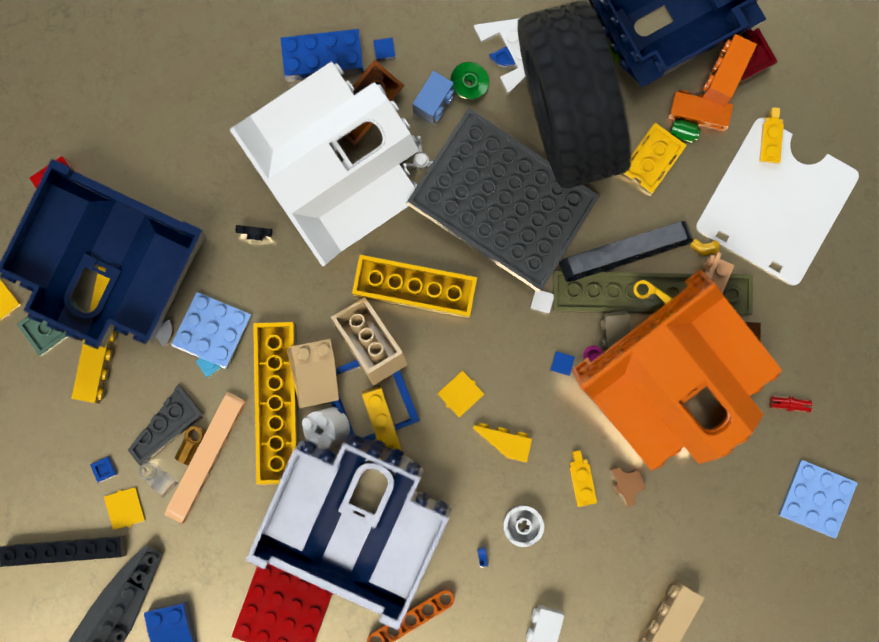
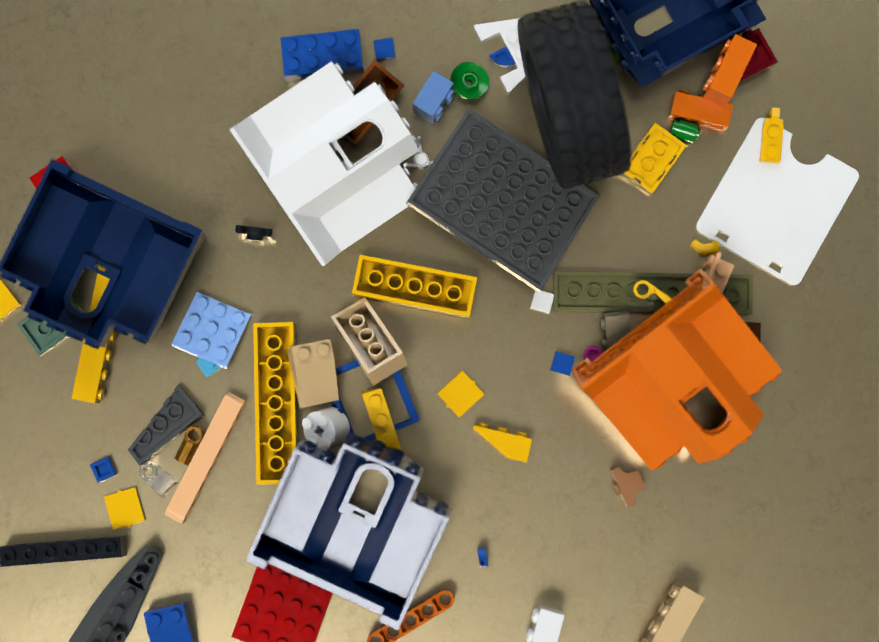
(165, 332): light grey tile -> none
(527, 536): white brick -> none
(582, 480): yellow hinge -> none
(625, 251): black beam -> none
(790, 404): red pin -> none
(818, 499): light blue plate -> none

